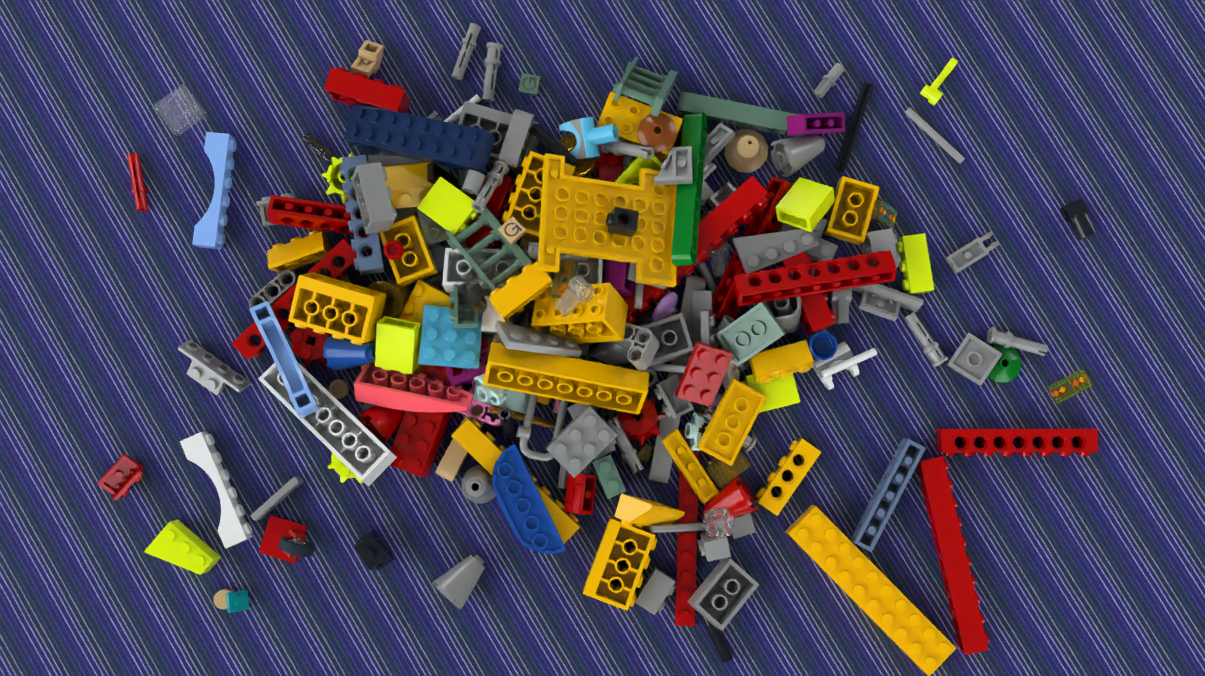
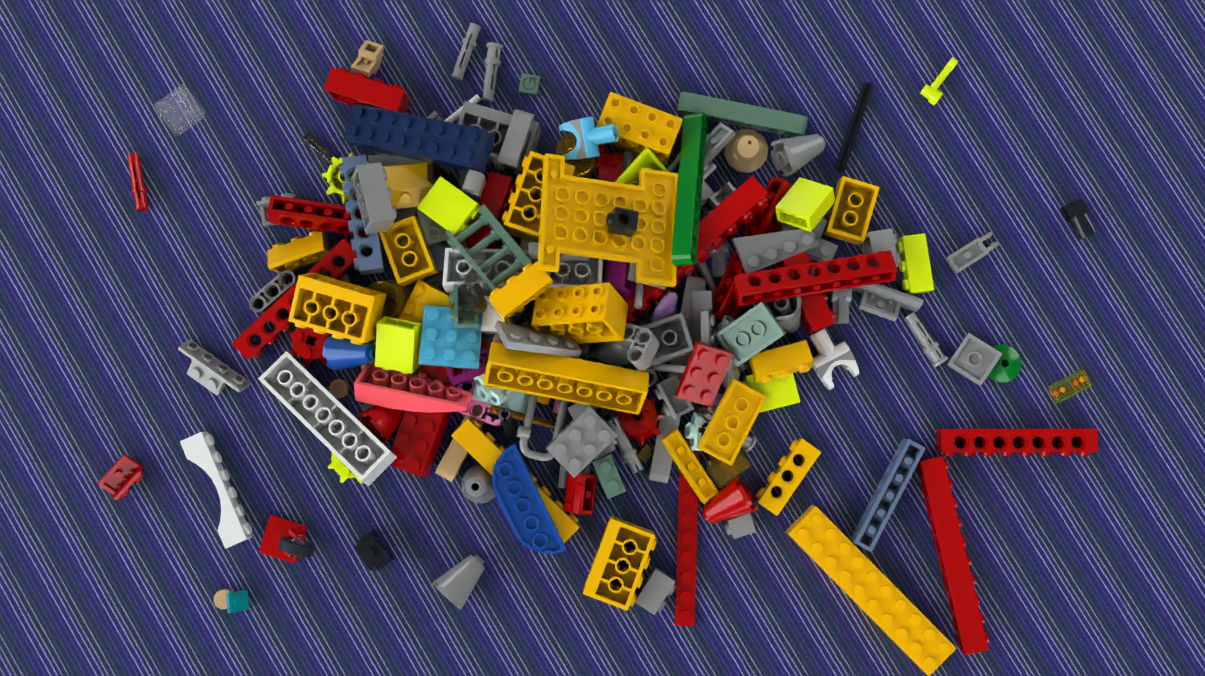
(183, 548): neon yellow wedge -> none
(210, 229): light blue arch -> none
(279, 496): light grey tile -> none
(284, 359): light blue arch -> none
(393, 250): red plate -> none
(493, 179): light grey pin -> none
(512, 230): tan tile -> none
(552, 144): black axle -> none
(561, 279): clear yellow tile -> none
(578, 291): clear piece -> none
(620, 147): light grey pin -> none
(645, 86): sand green fence -> none
(645, 512): yellow slope -> none
(661, 141): dark orange dish -> none
(676, 168): light grey wing -> none
(676, 528): light grey bar -> none
(713, 548): light grey brick -> none
(718, 522): clear brick -> none
(718, 642): black axle -> none
(723, 593): light grey brick -> none
(815, 123): magenta brick -> none
(822, 345): blue hair -> none
(829, 80): light grey axle -> none
(849, 362): white bar -> none
(884, 214): clear yellow tile -> none
(934, 135): light grey bar -> none
(1008, 340): light grey pin -> none

